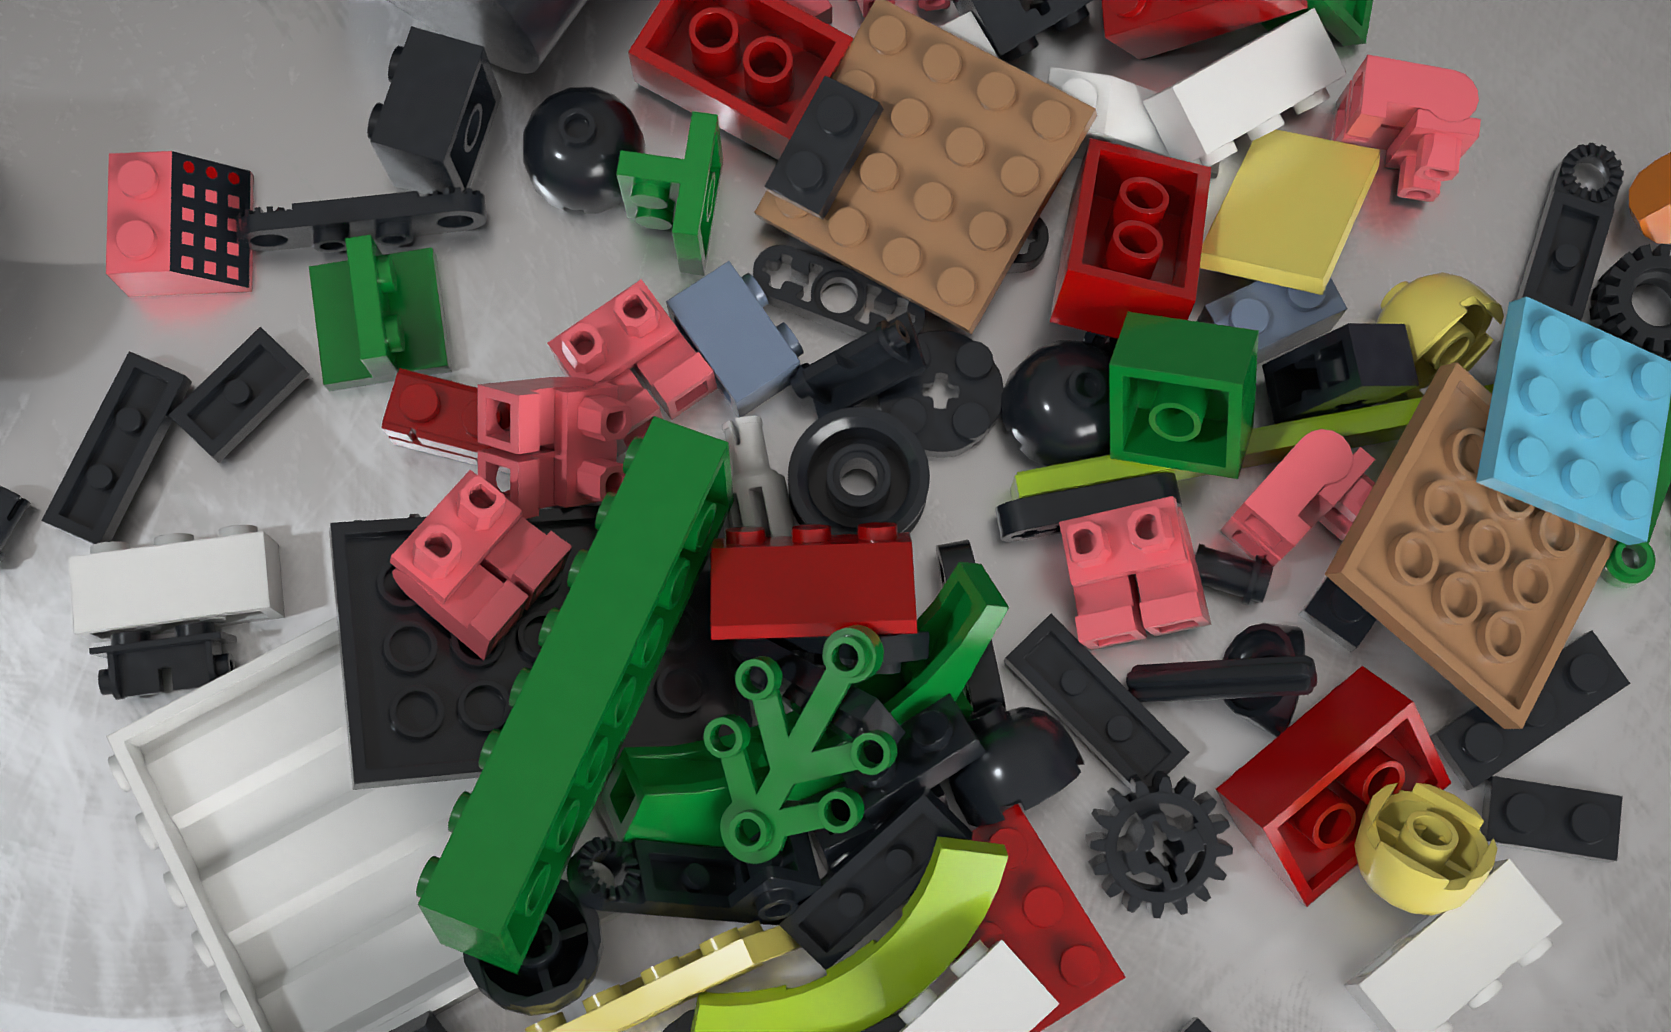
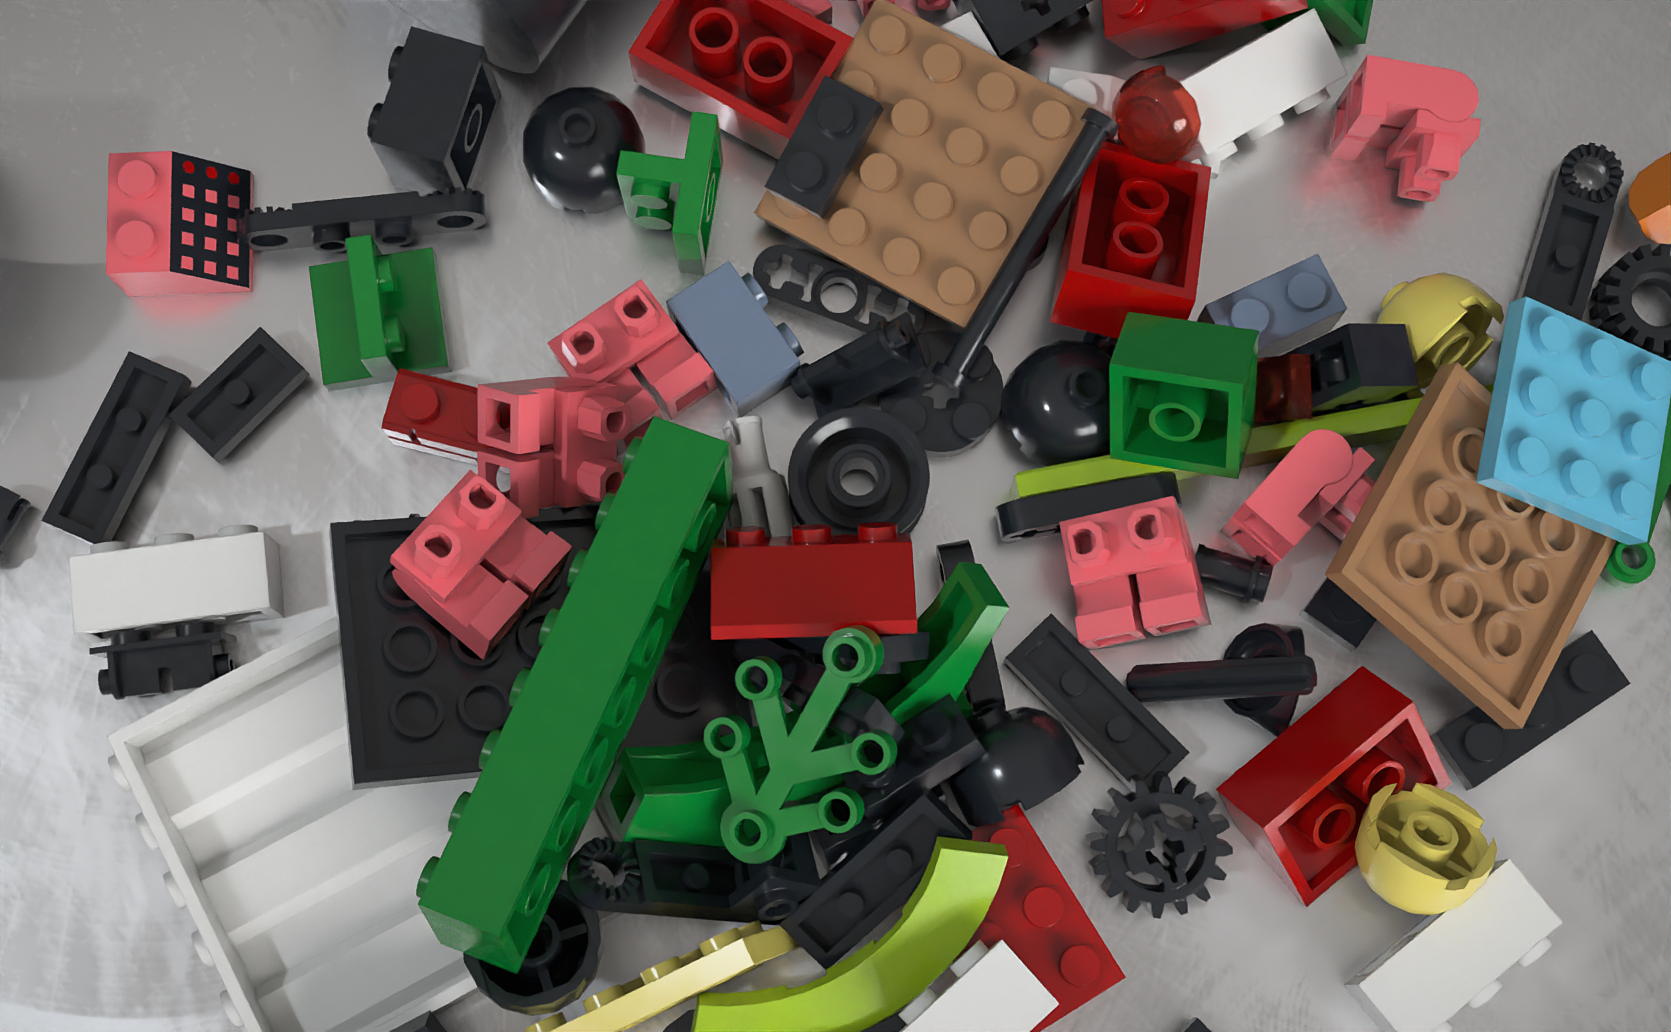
(1026, 247): none -> black bar
(1156, 117): none -> clear red hair
(1283, 388): none -> clear red plate
(1290, 210): light yellow tile -> none
(1551, 819): black plate -> none

